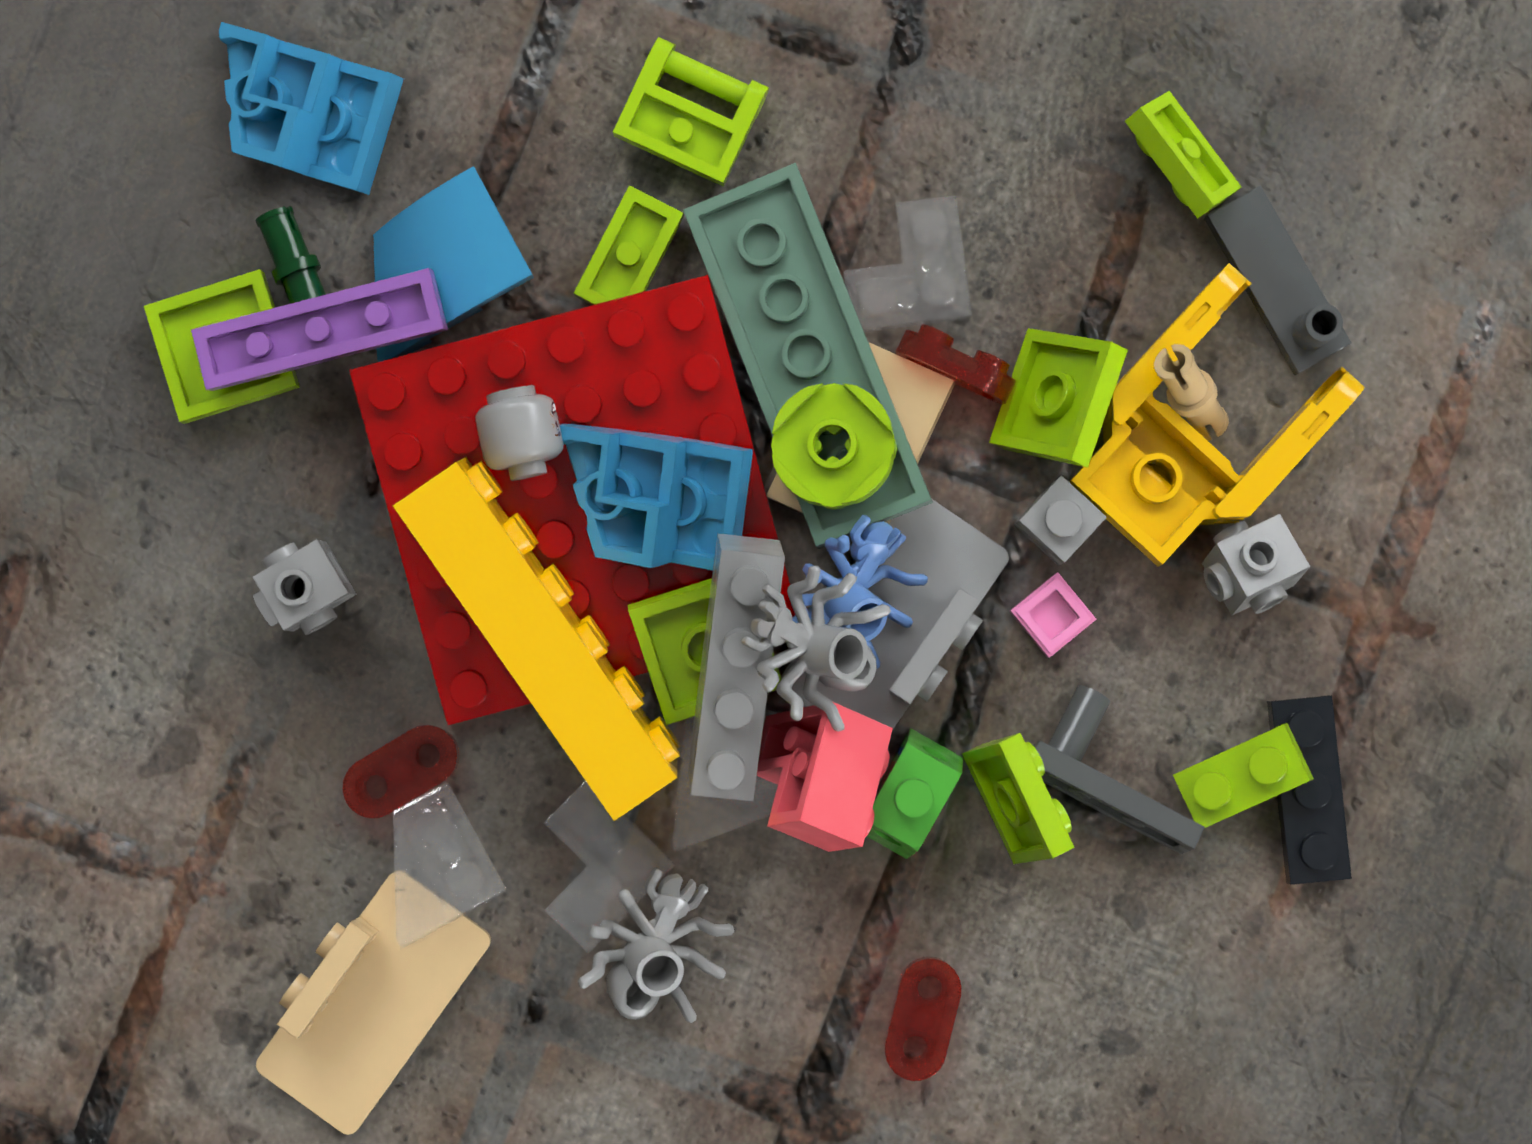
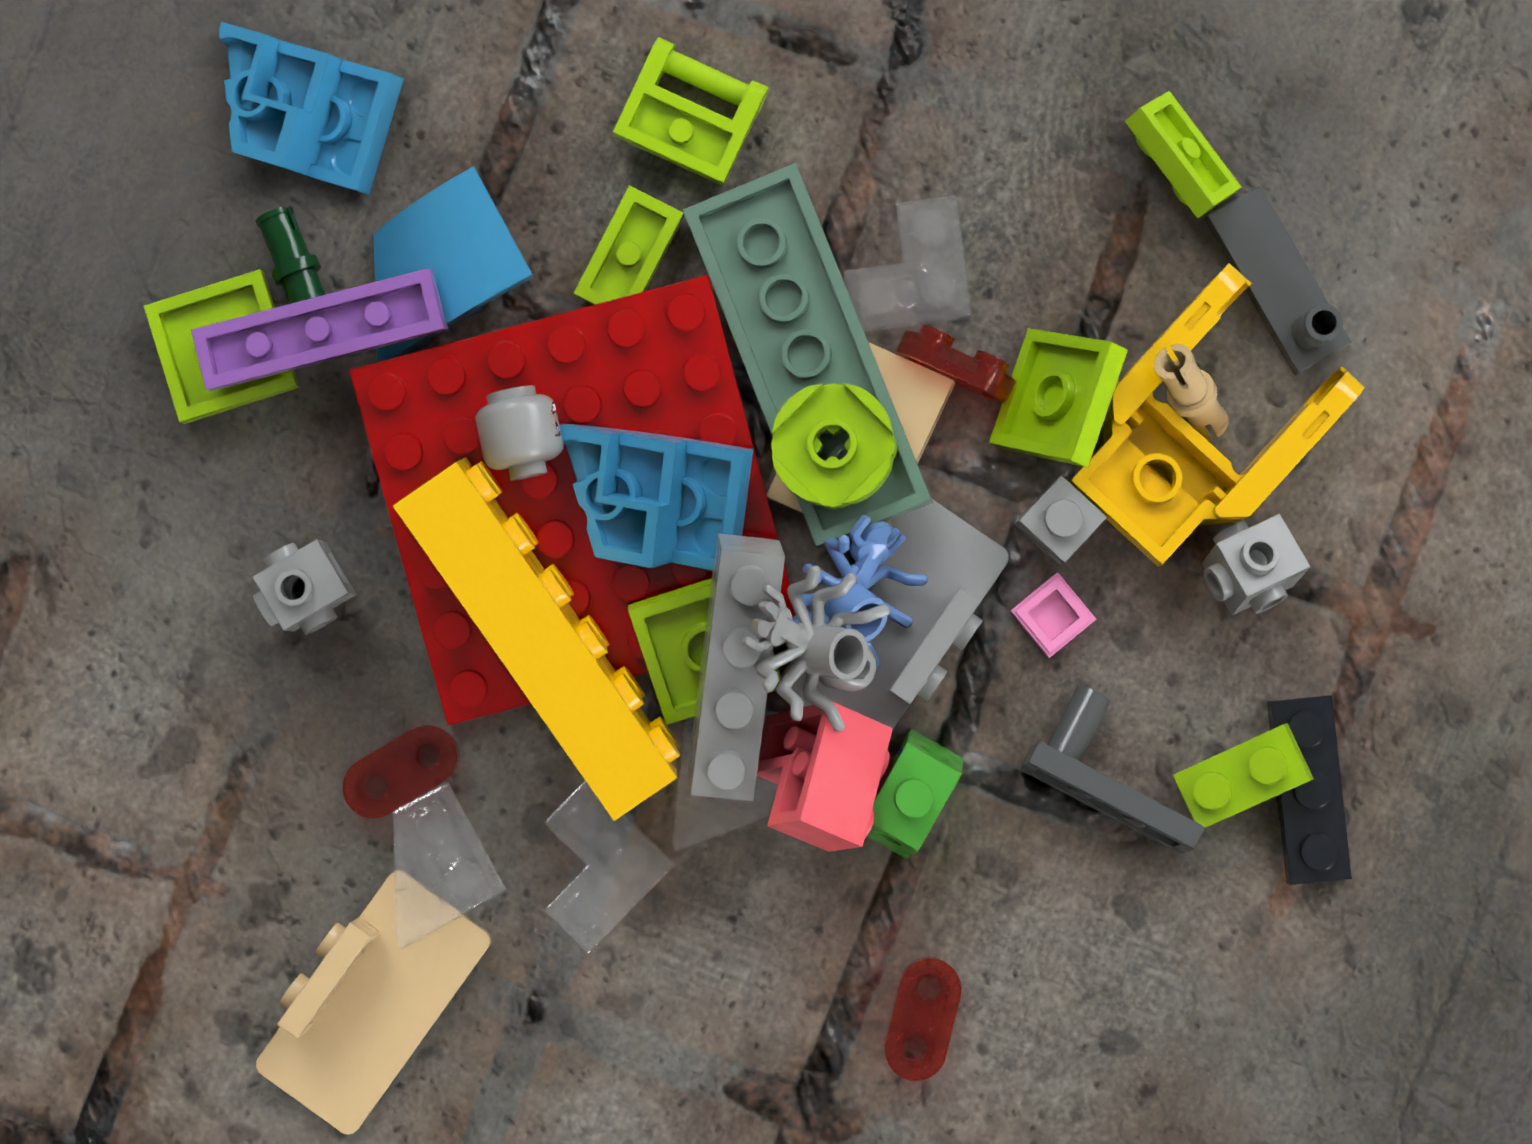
(648, 961): light grey animal -> none
(1017, 799): lime plate -> none

